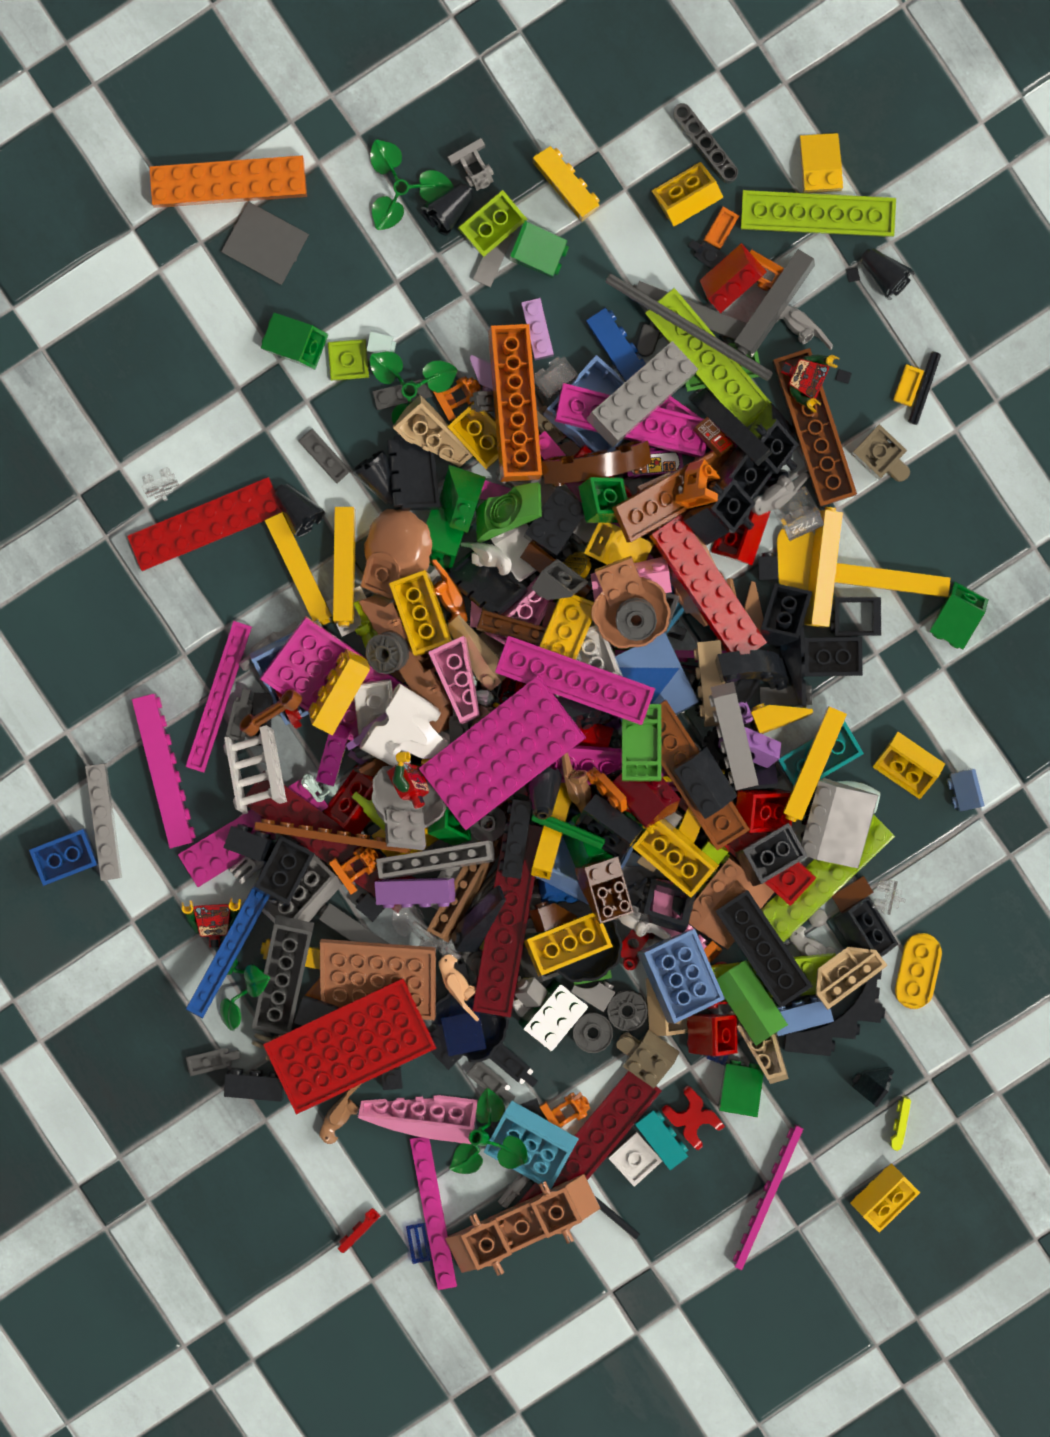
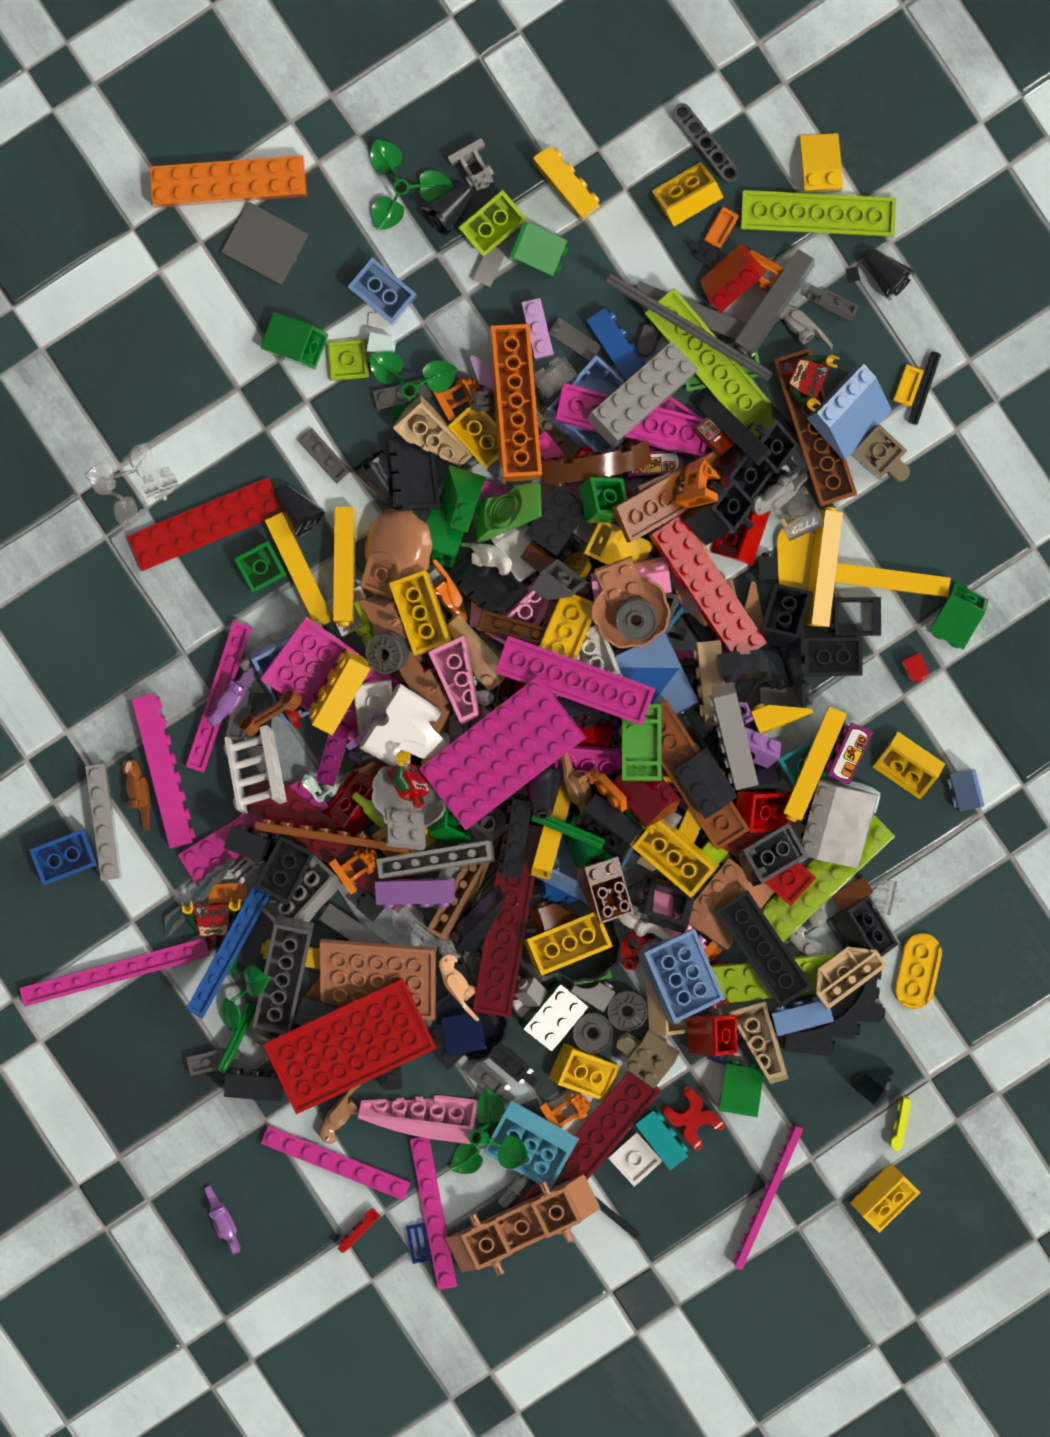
(103, 482): none -> clear plant
(114, 972): none -> dark pink plate
(137, 791): none -> dark orange animal
(198, 894): none -> dark grey sword
(223, 892): none -> orange tile
(223, 1221): none -> medium lavender animal
(231, 698): none -> medium lavender animal
(236, 1038): none -> green axle
(260, 567): none -> green brick
(335, 1162): none -> dark pink plate
(373, 319): none -> white window
(382, 291): none -> medium blue brick
(574, 339): none -> dark grey hinge
(583, 1072): none -> yellow slope
(751, 1002): bright green slope -> none
(832, 302): none -> dark grey hinge
(848, 752): none -> brick
(851, 411): none -> medium blue slope
(915, 668): none -> red brick

